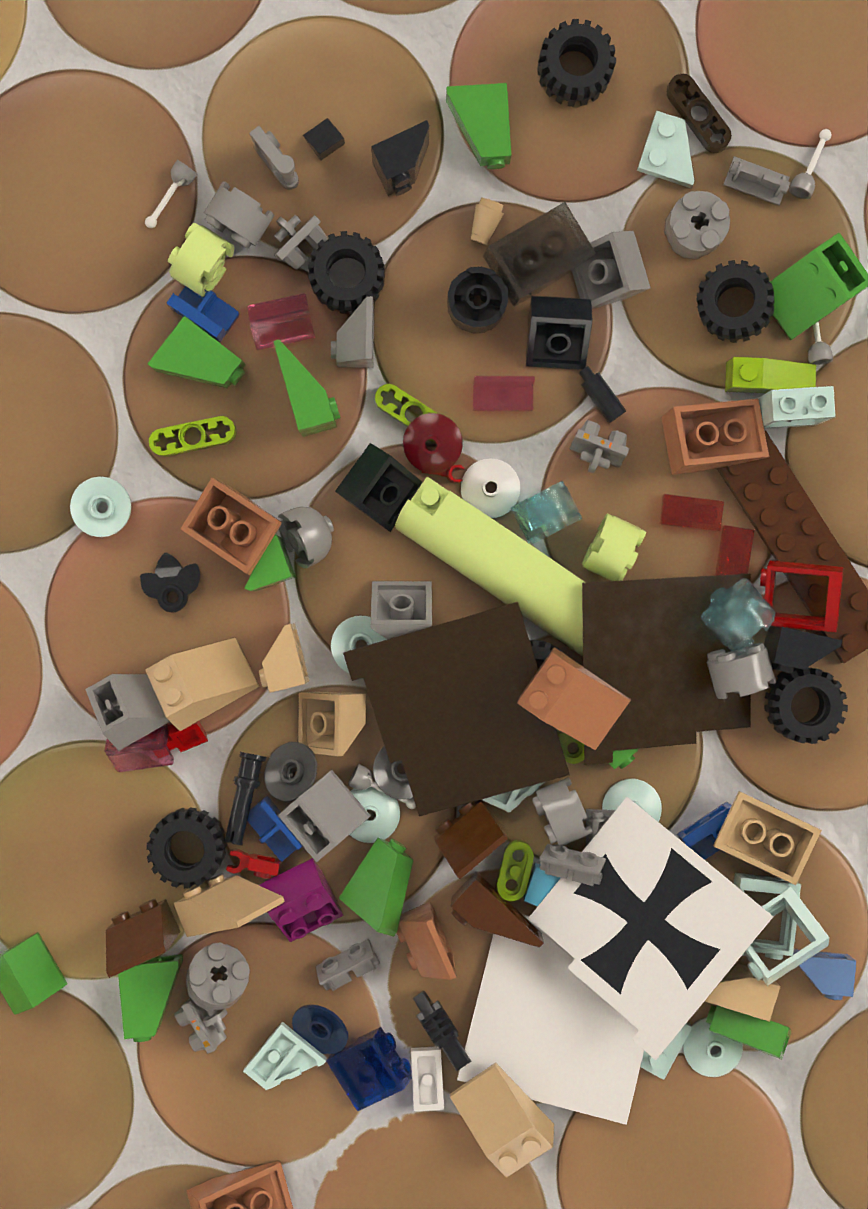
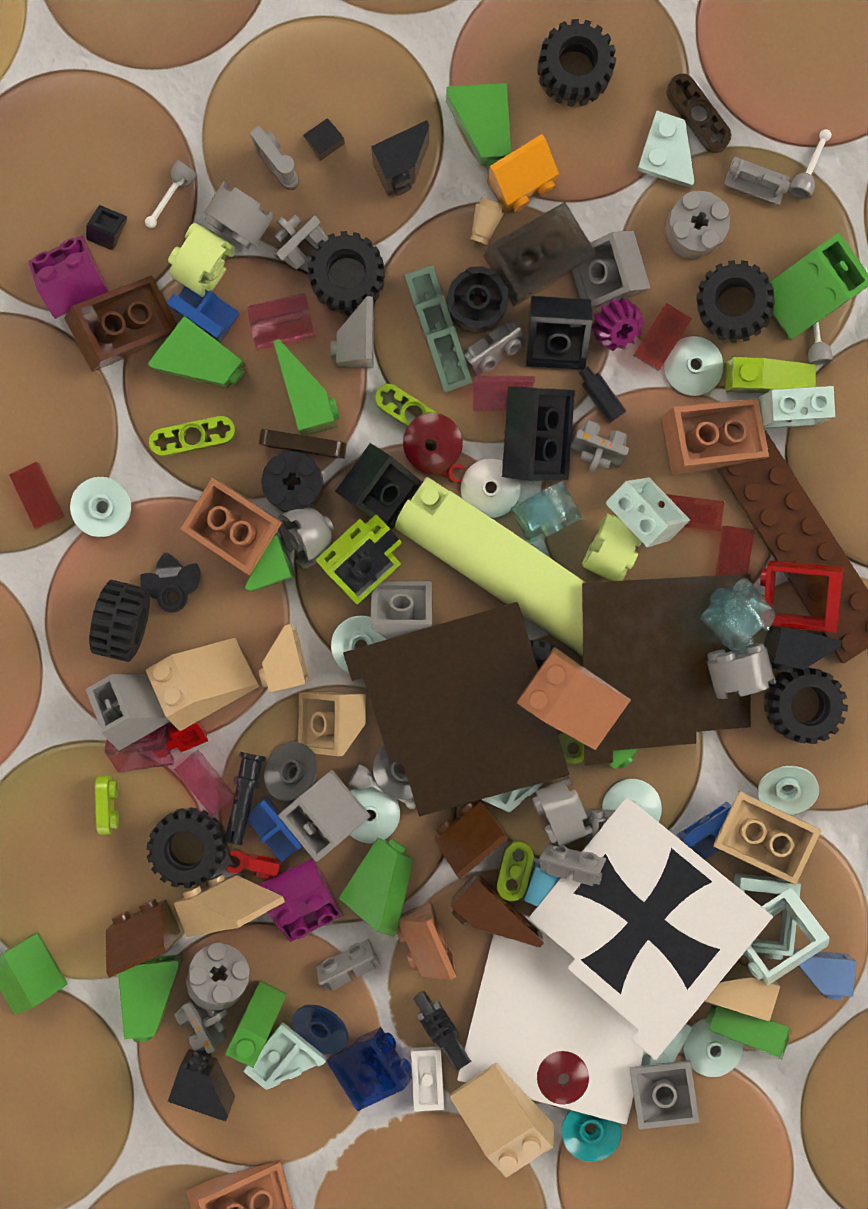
(36, 495): none -> clear red plate
(67, 276): none -> magenta slope
(105, 227): none -> black slope
(105, 792): none -> lime plate
(119, 620): none -> black tyre
(120, 322): none -> reddish brown slope
(202, 1086): none -> black slope
(204, 782): none -> clear pink panel
(256, 1024): none -> bright green slope
(281, 469): none -> black brick
(302, 444): none -> dark brown beam
(361, 557): none -> piece
(438, 328): none -> sand green slope
(507, 341): none -> light grey hinge
(523, 174): none -> light orange slope
(538, 433): none -> black slope
(562, 1063): none -> dark red dish
(590, 1145): none -> teal dish
(617, 324): none -> magenta gear
(640, 511): none -> light aqua window
(662, 336): none -> clear red plate
(664, 1095): none -> light grey slope
(683, 376): none -> light aqua dish
(789, 789): none -> light aqua dish

